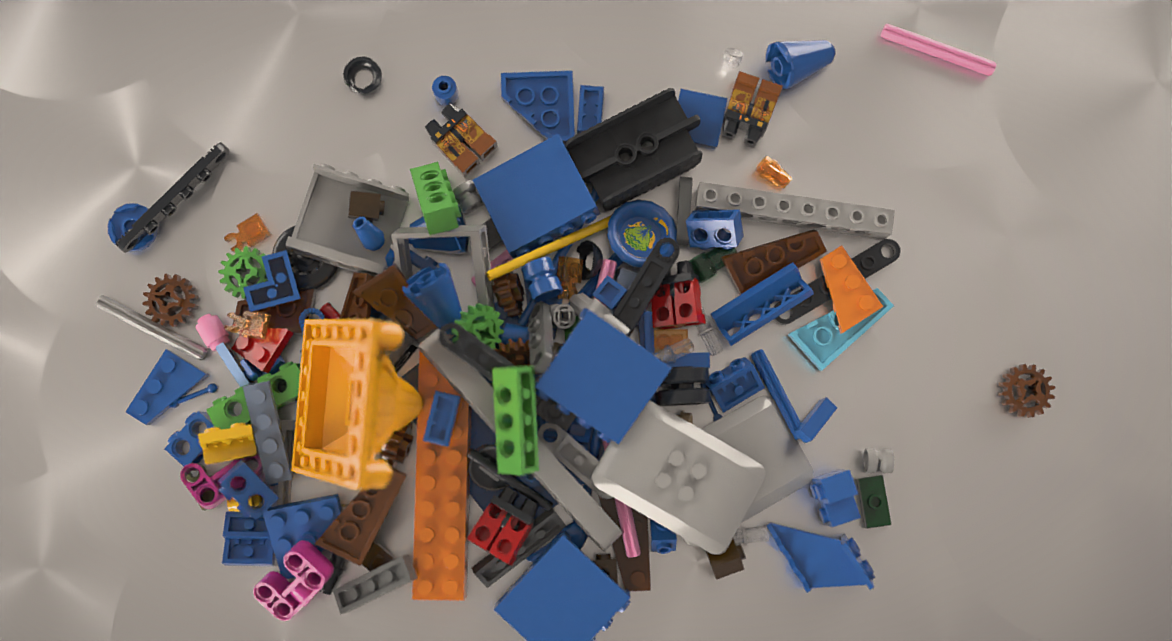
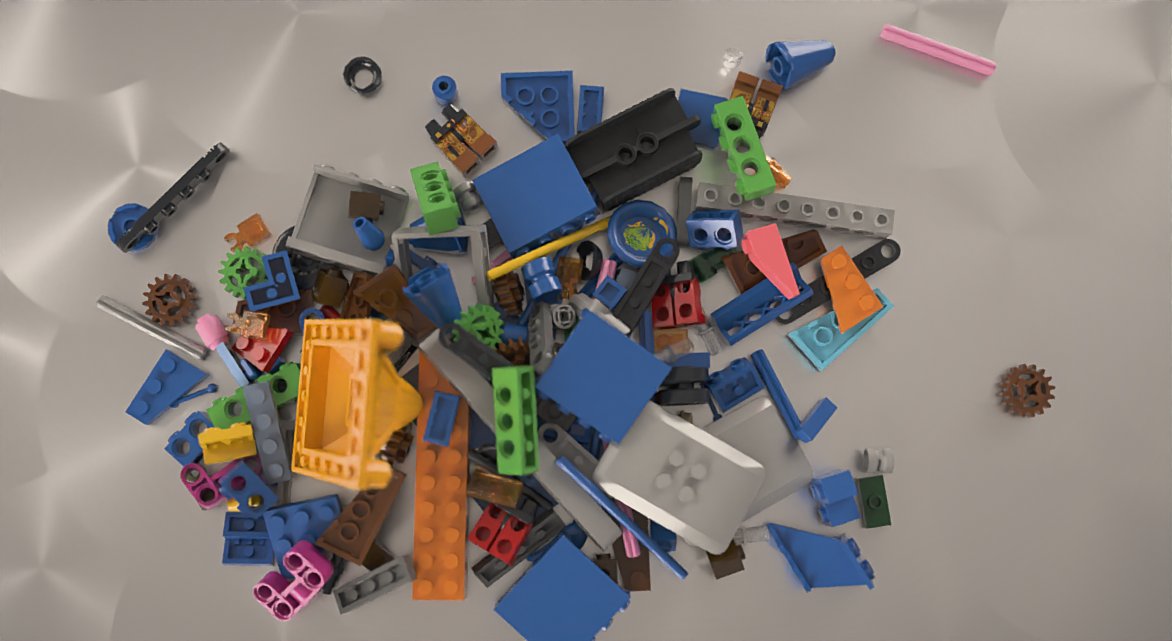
(330, 287): none -> dark brown brick
(494, 488): none -> clear orange plate
(624, 519): none -> blue piece
(737, 113): none -> bright green brick
(769, 256): none -> coral slope

